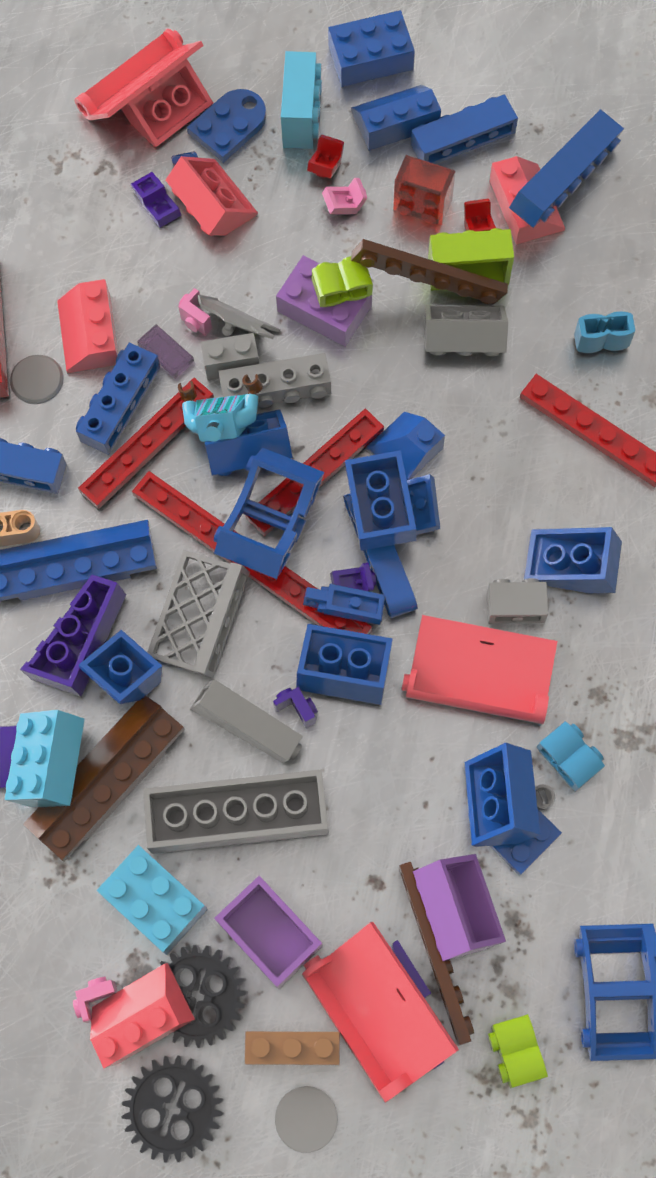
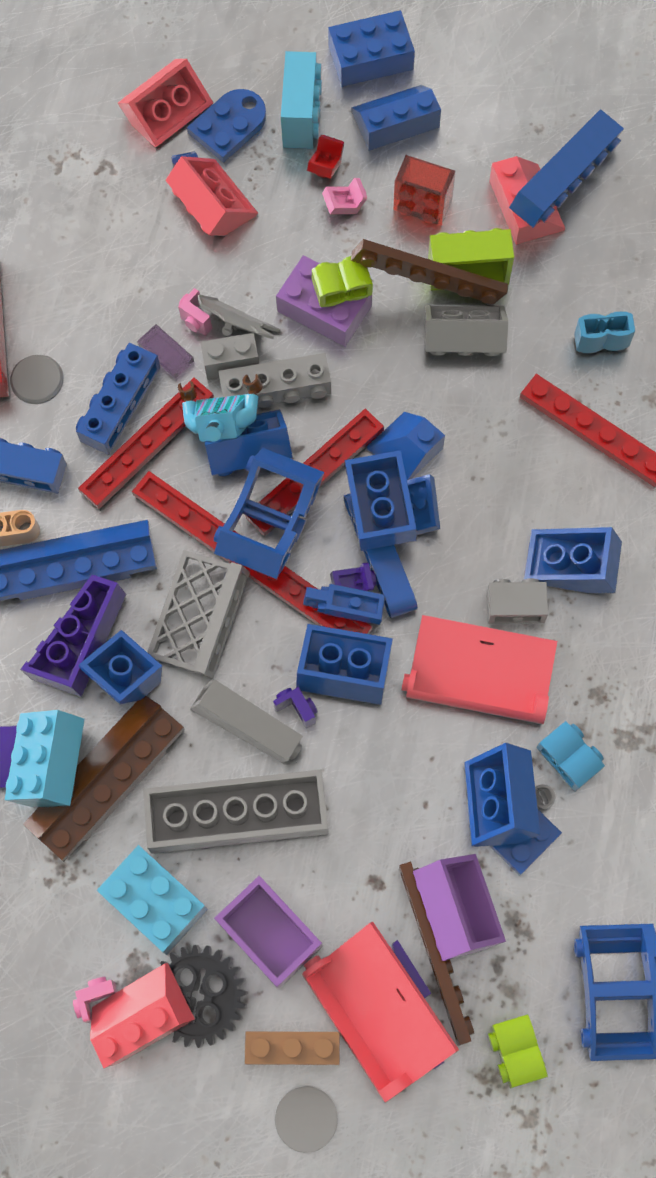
(88, 327): coral slope -> none
(135, 76): coral door -> none
(155, 199): dark purple slope -> none
(198, 1119): black gear -> none
(464, 130): blue brick -> none
(478, 215): red bracket -> none

